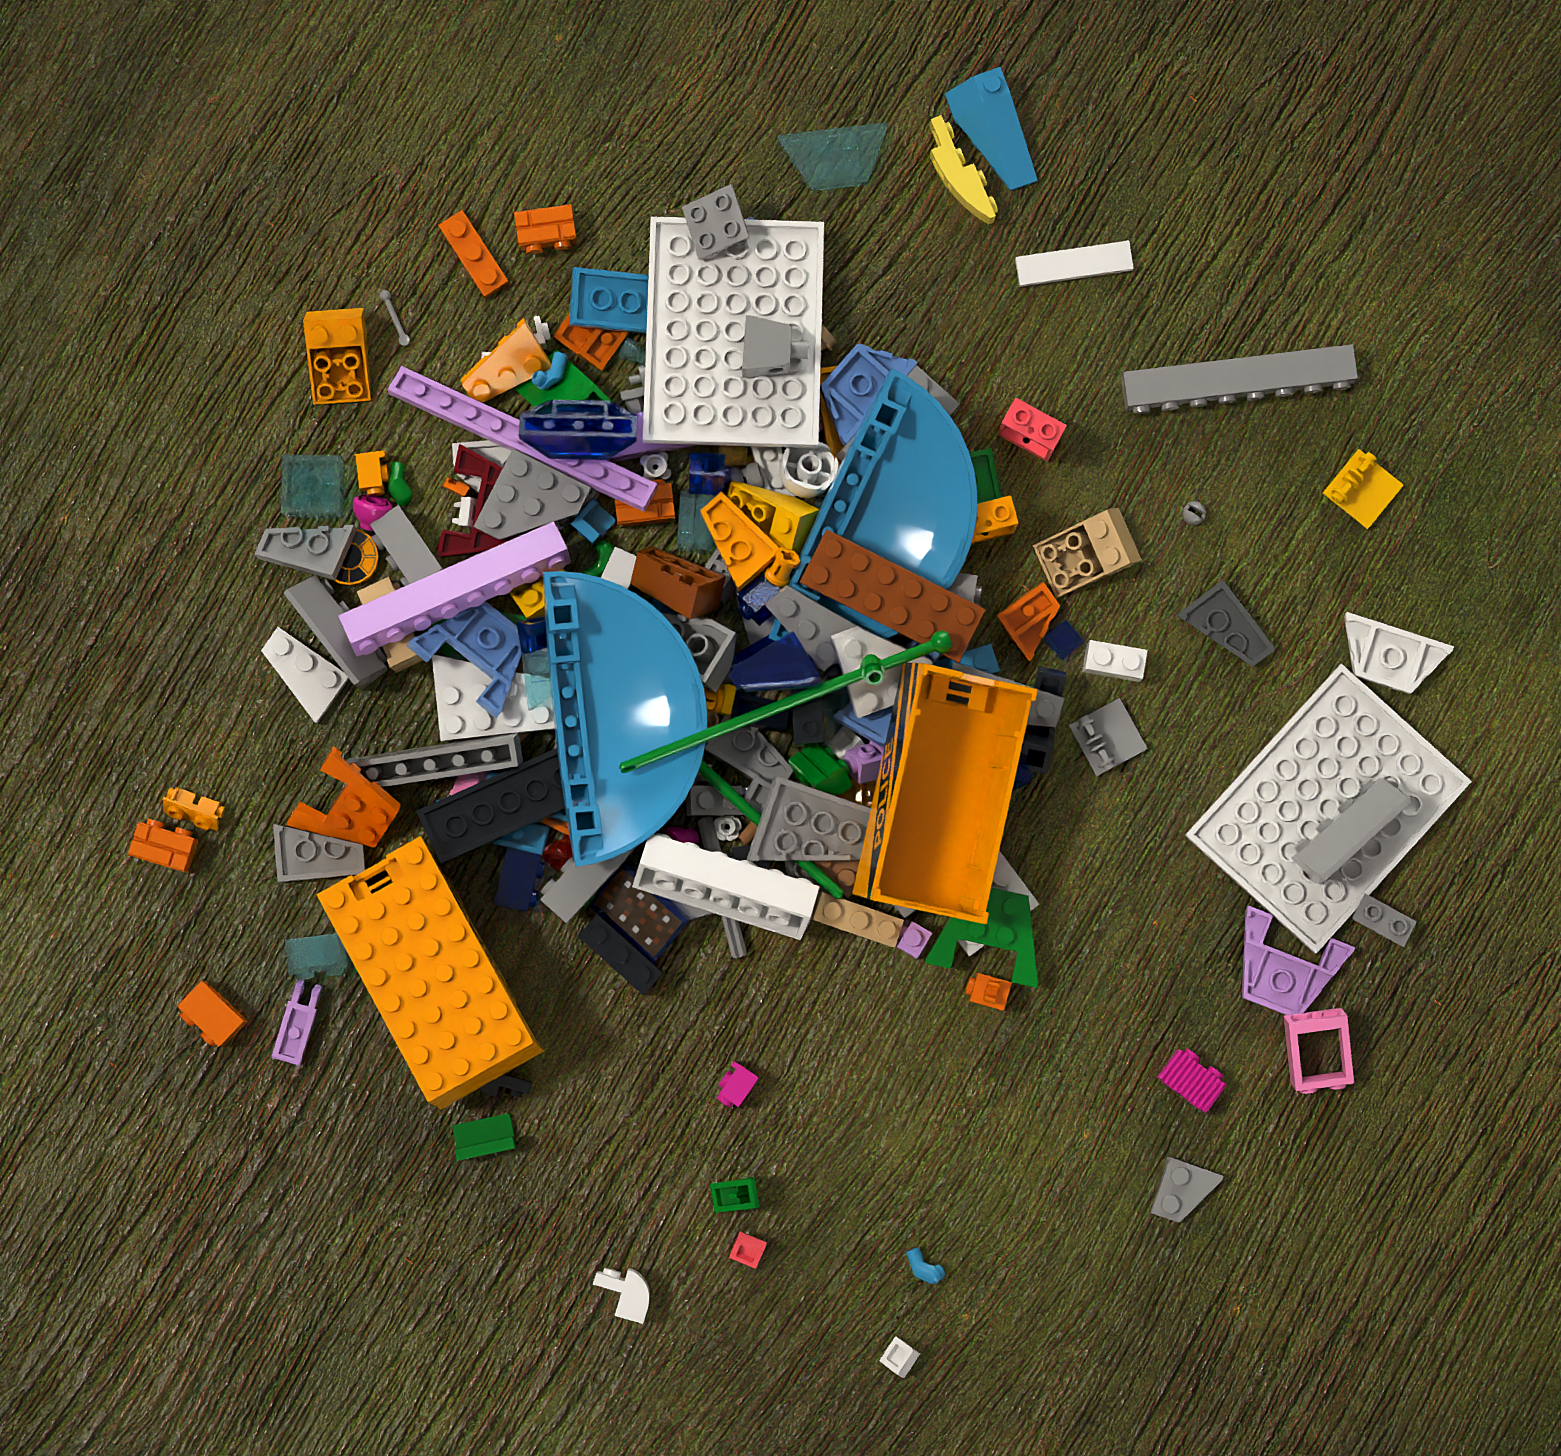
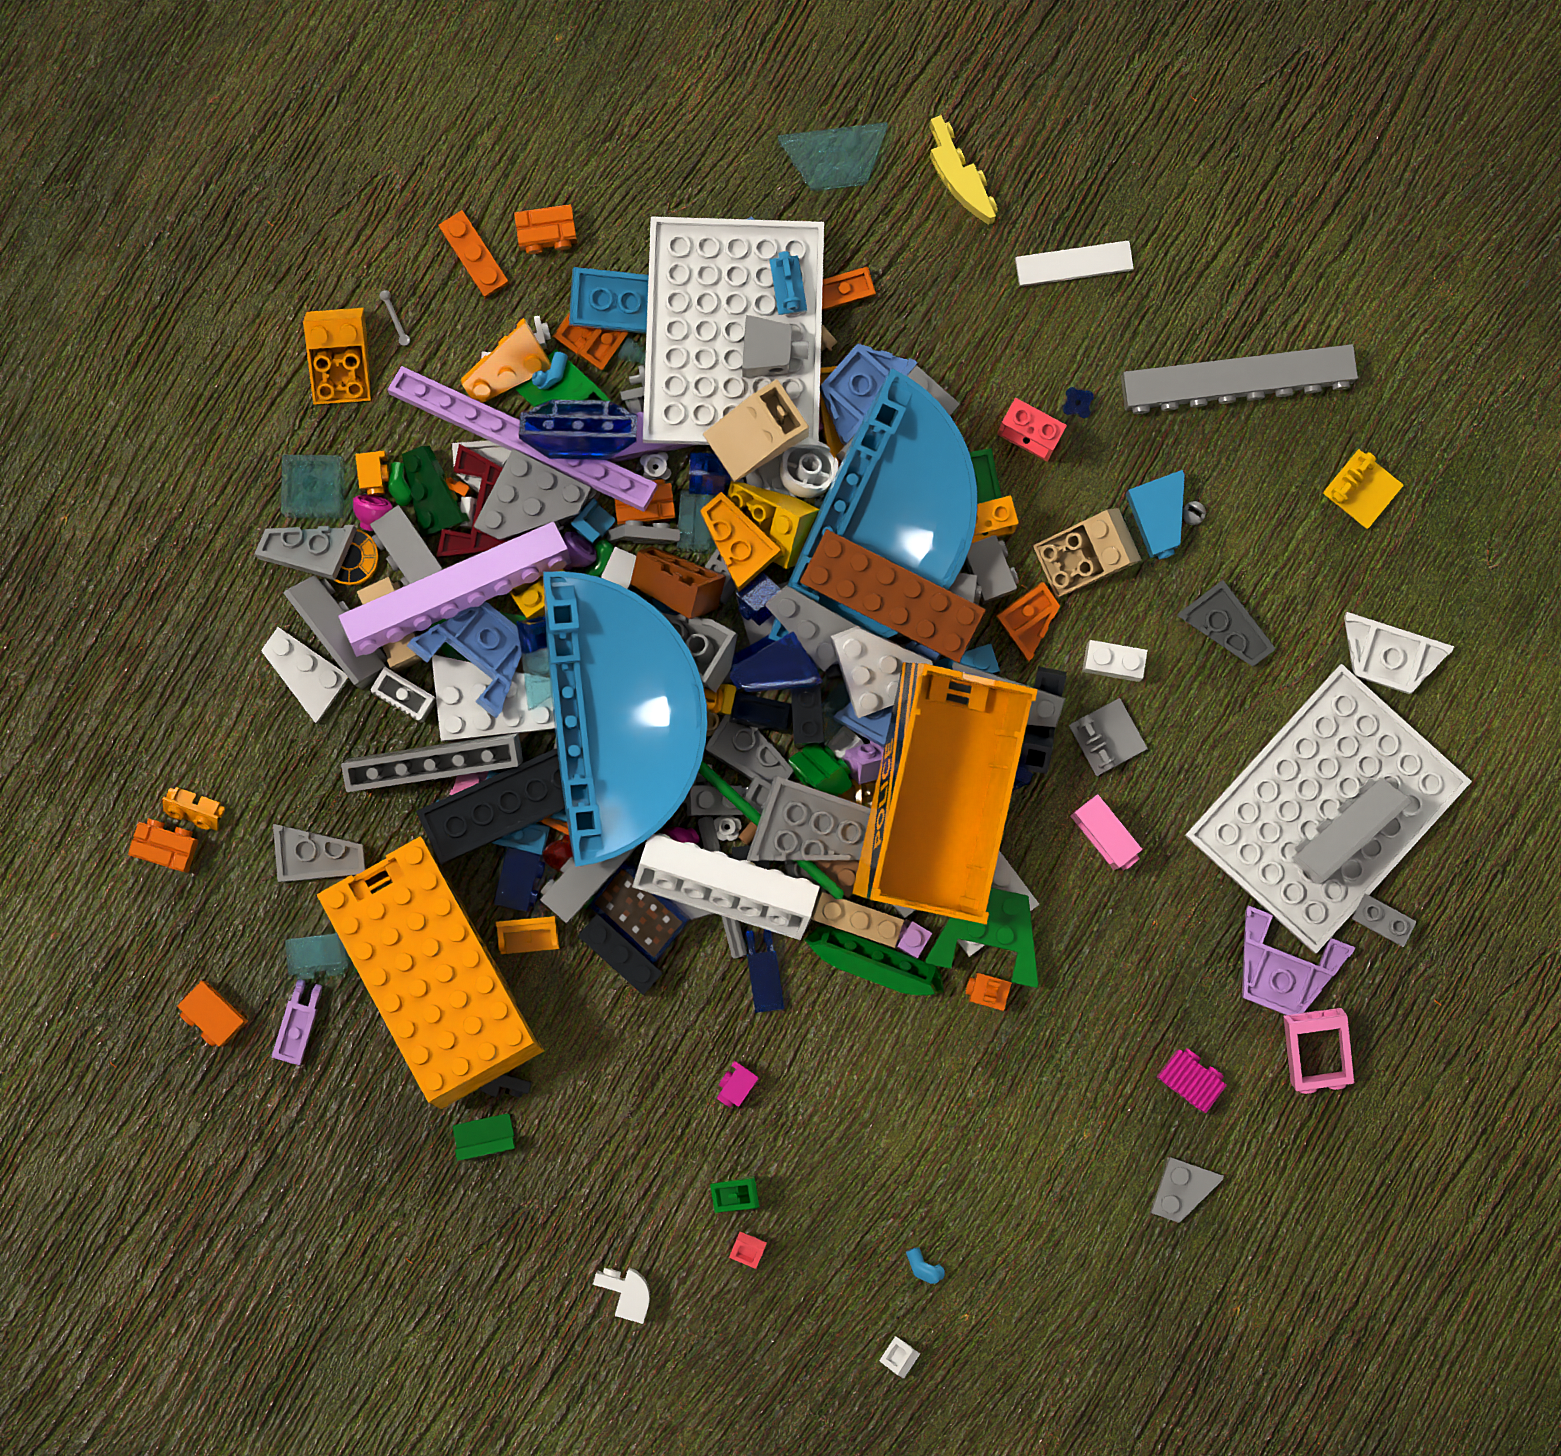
(359, 812): orange wing -> none
(403, 695): none -> white brick
(432, 499): none -> dark green wing
(527, 935): none -> light orange hinge
(579, 550): none -> medium lavender brick
(640, 534): none -> light grey wing
(716, 222): light grey hinge -> none
(757, 431): none -> tan slope
(764, 975): none -> clear blue hinge
(782, 567): light orange bush -> none
(788, 284): none -> dark azure hinge
(847, 288): none -> orange hinge
(871, 670): green bar -> none
(875, 962): none -> green brick
(988, 562): none -> light grey brick
(989, 119): dark azure wedge -> none
(1063, 640): clear blue plate -> none
(1084, 397): none -> clear blue plate
(1107, 833): none -> bright pink window
(1158, 513): none -> dark azure slope

